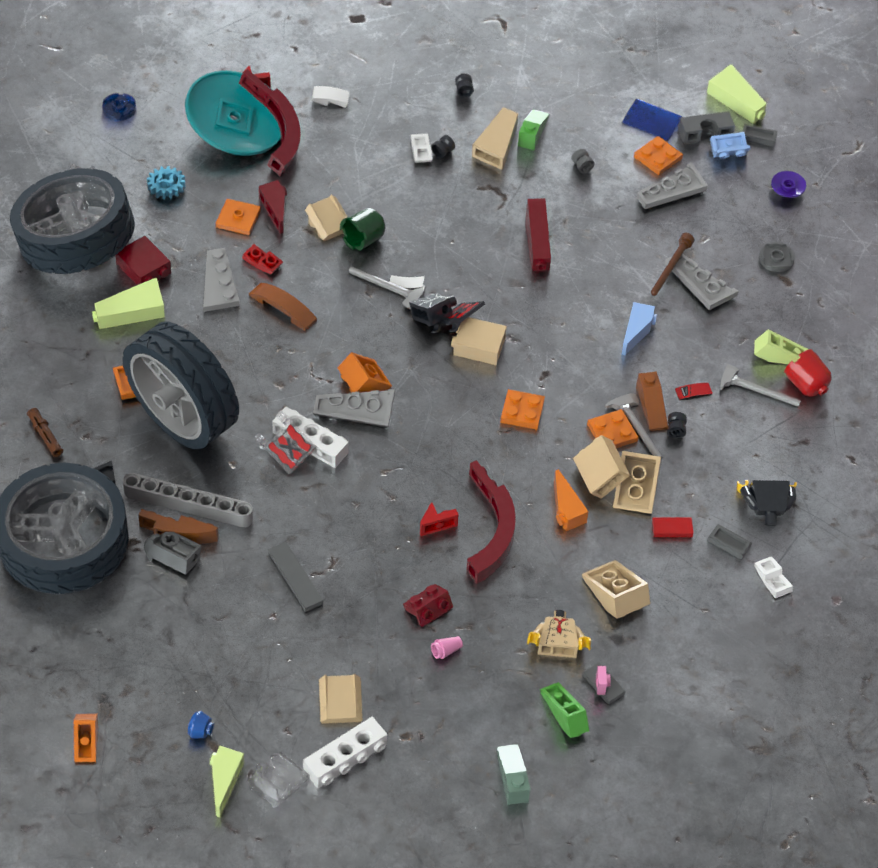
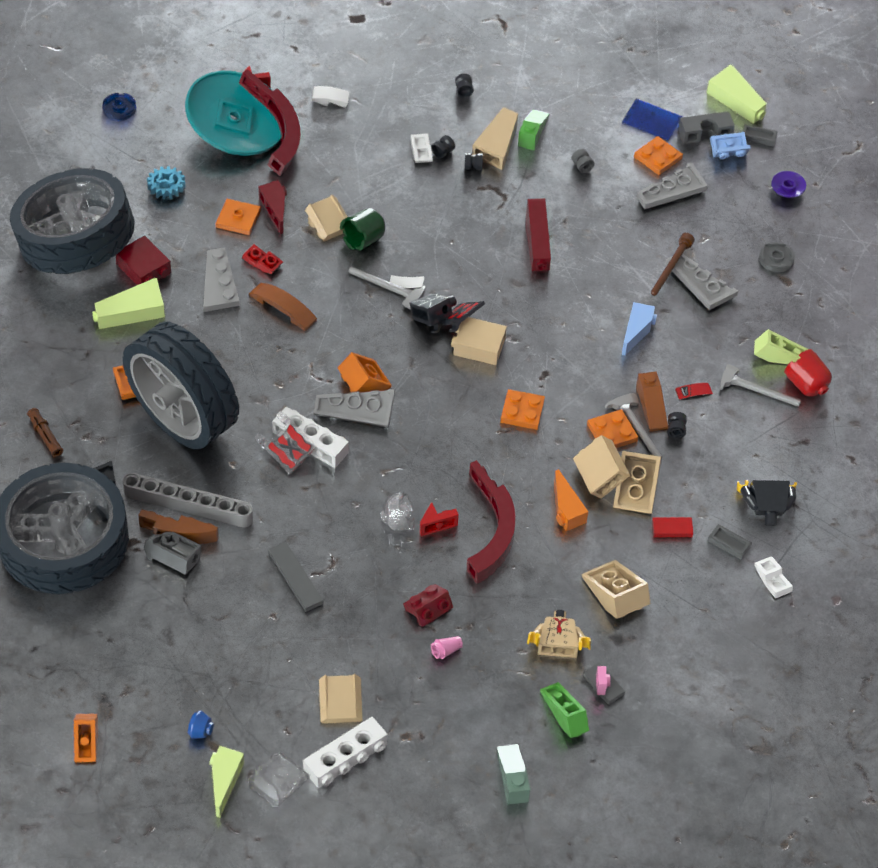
(398, 512): none -> clear cylinder
(473, 161): none -> black wheel

